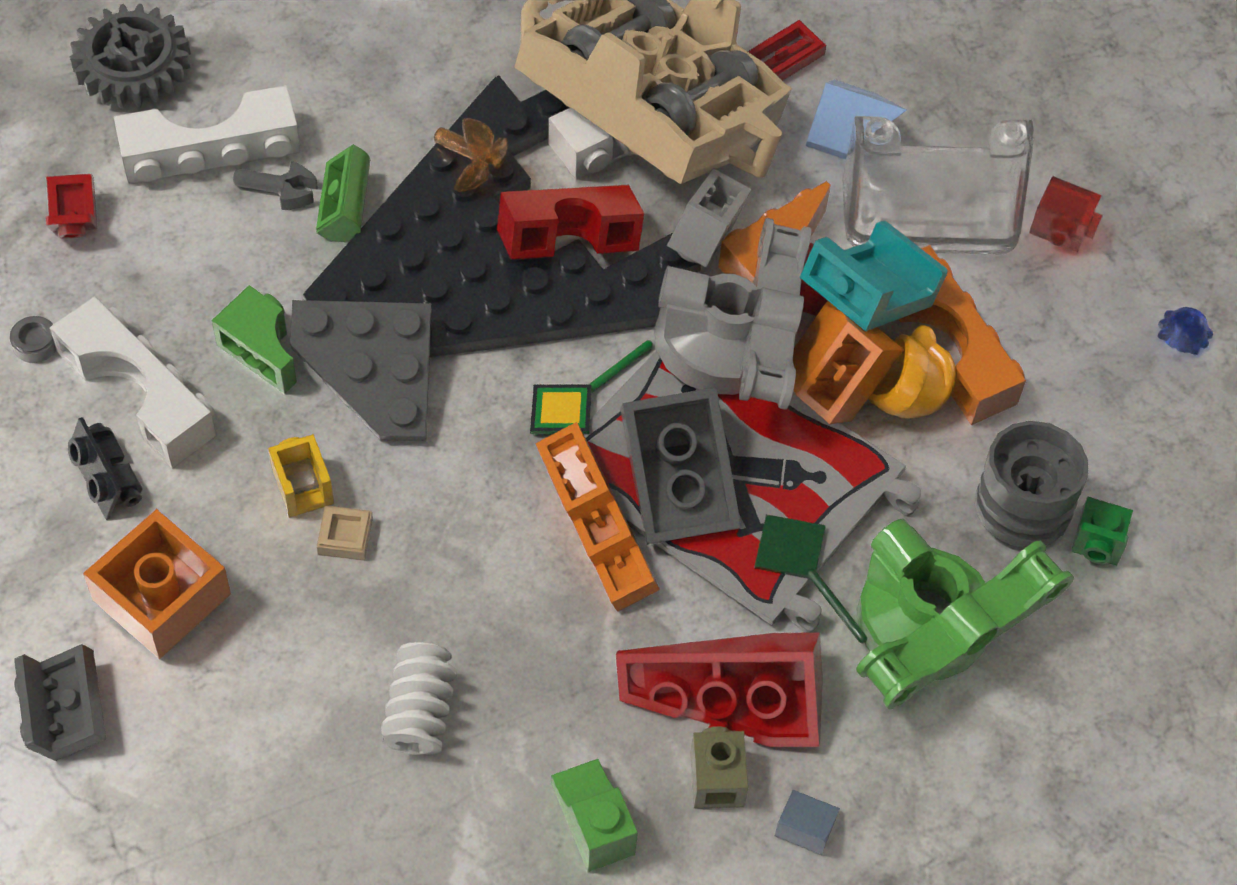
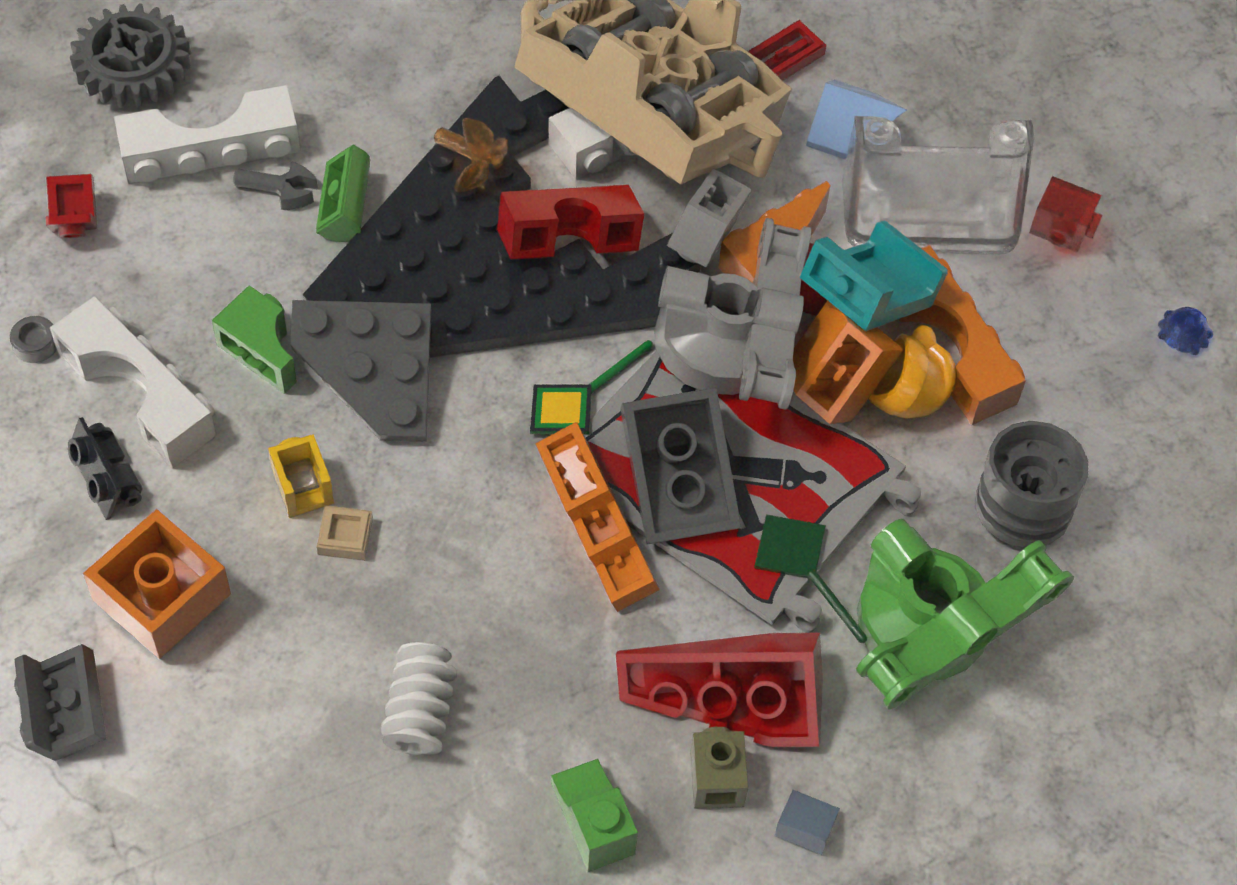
(1102, 531): green bracket -> none

